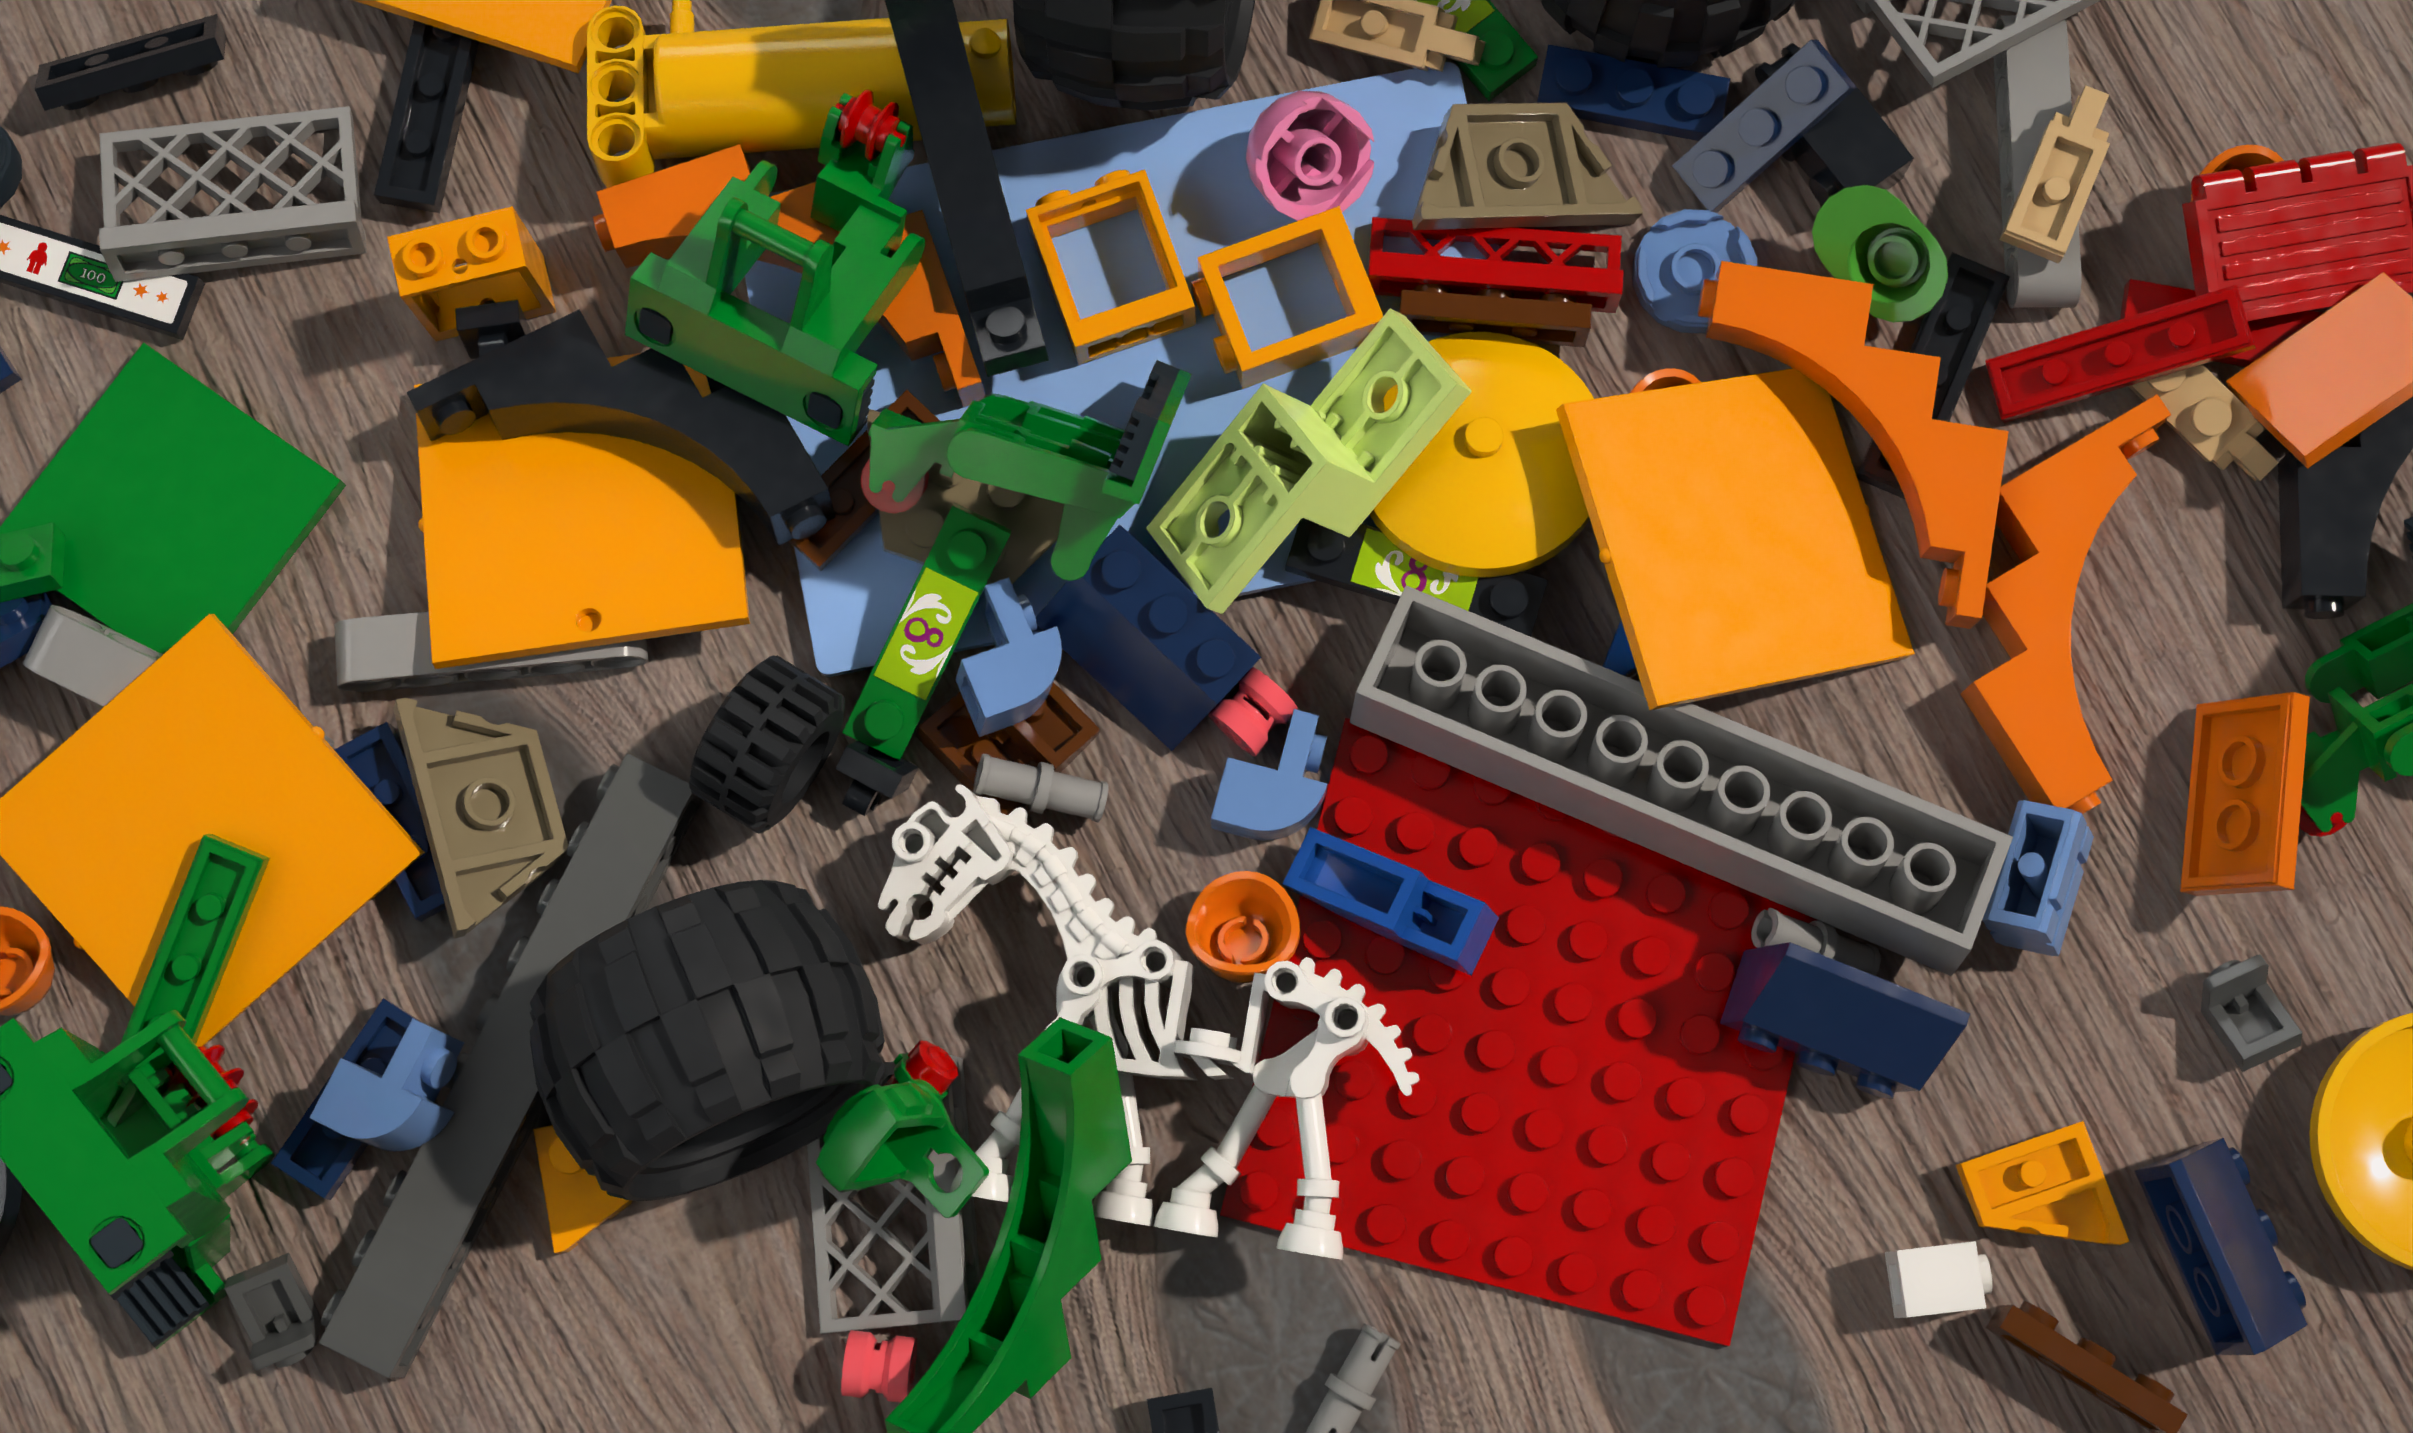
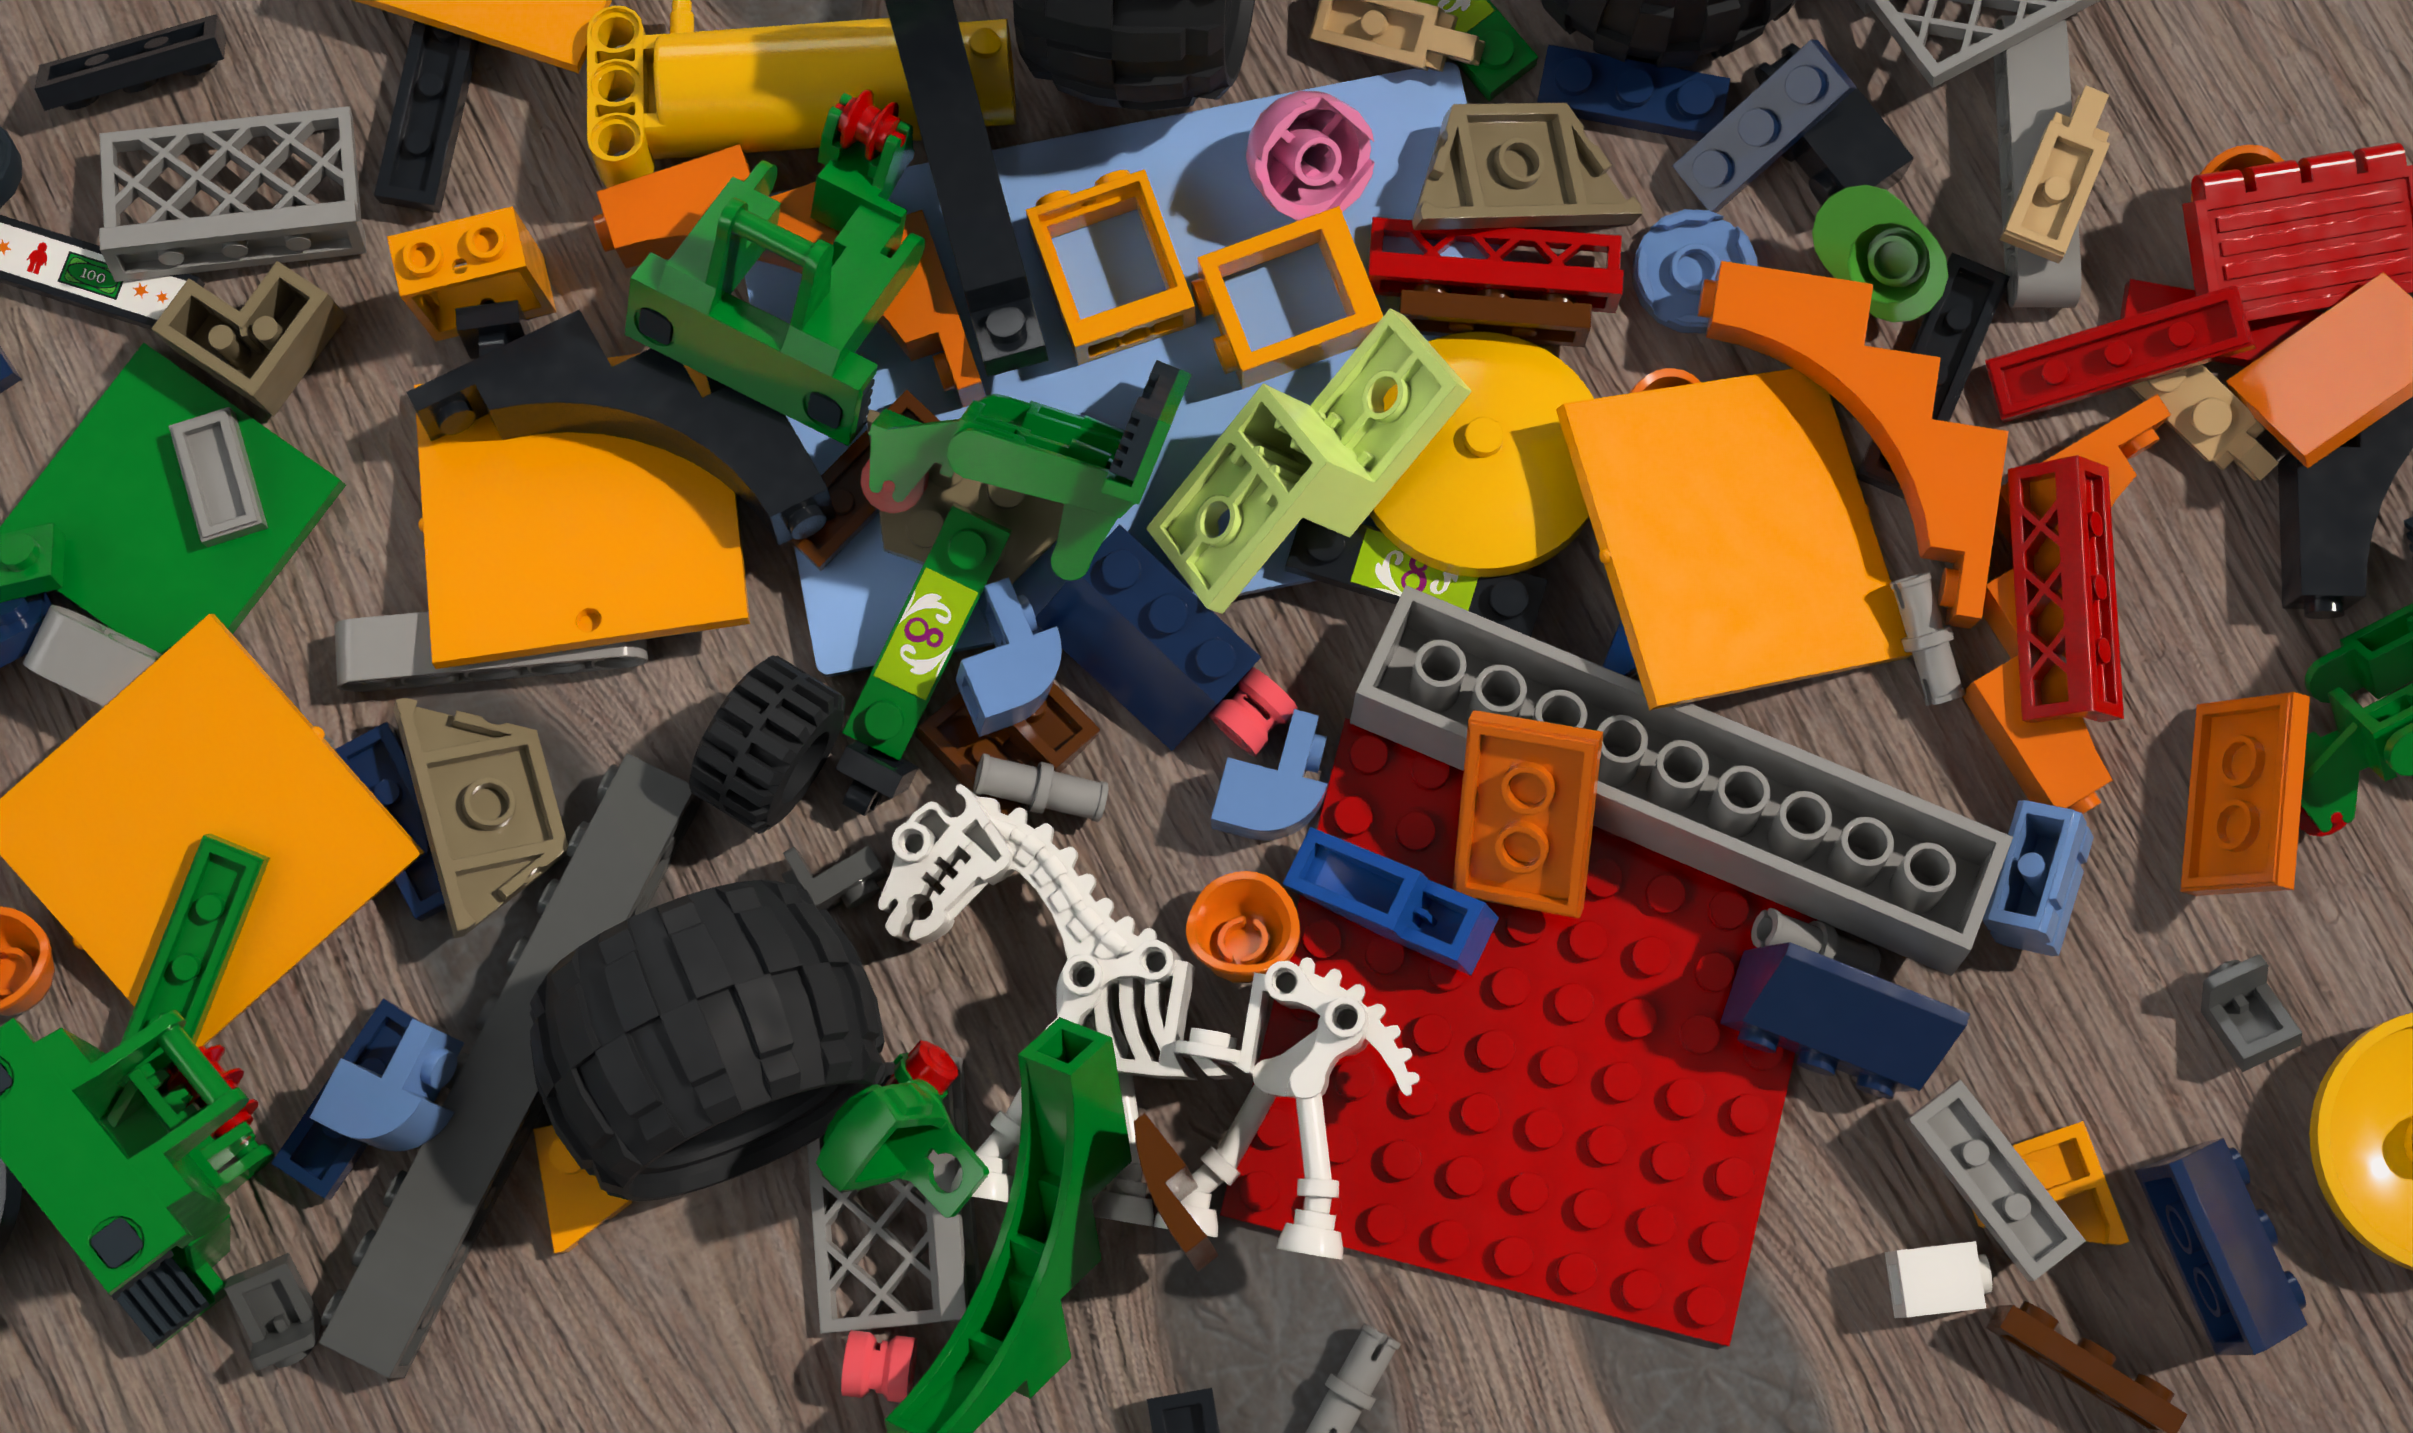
(218, 477): none -> light grey tile
(263, 345): none -> dark tan brick
(847, 882): none -> dark grey bracket
(1169, 1184): none -> reddish brown slope
(1527, 813): none -> orange tile
(1927, 638): none -> light grey pin
(1994, 1181): none -> light grey plate
(2087, 594): none -> red fence

